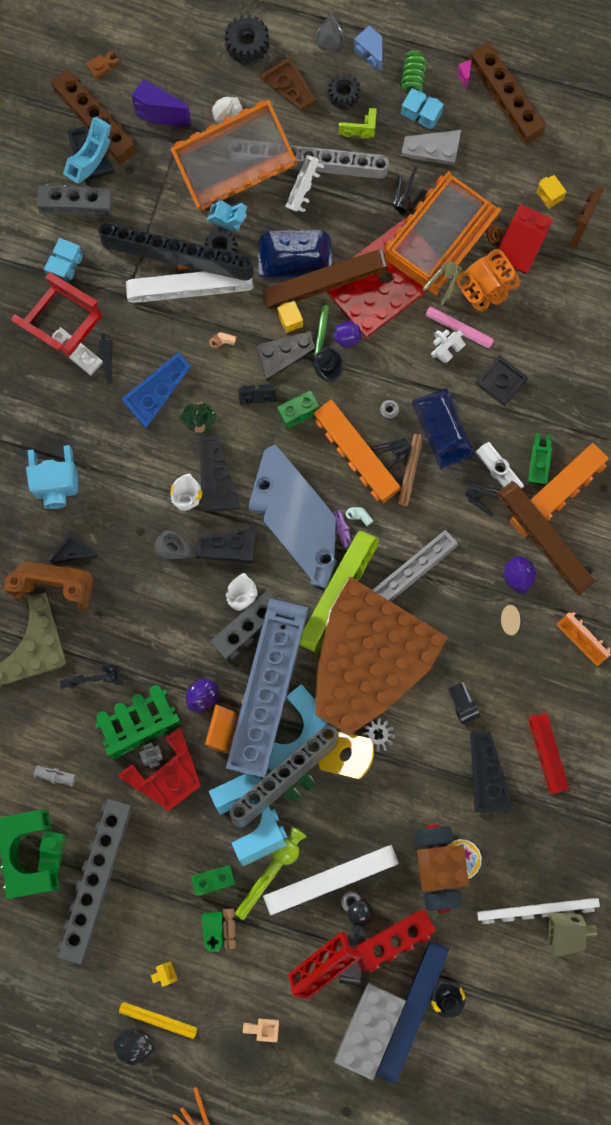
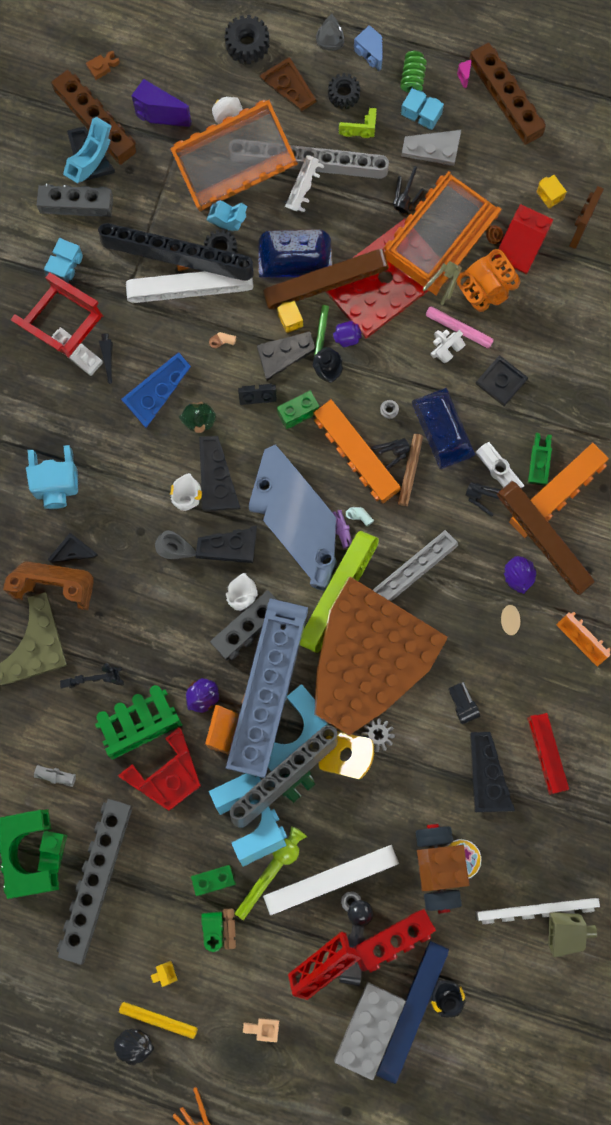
(151, 755): dark grey gear -> none

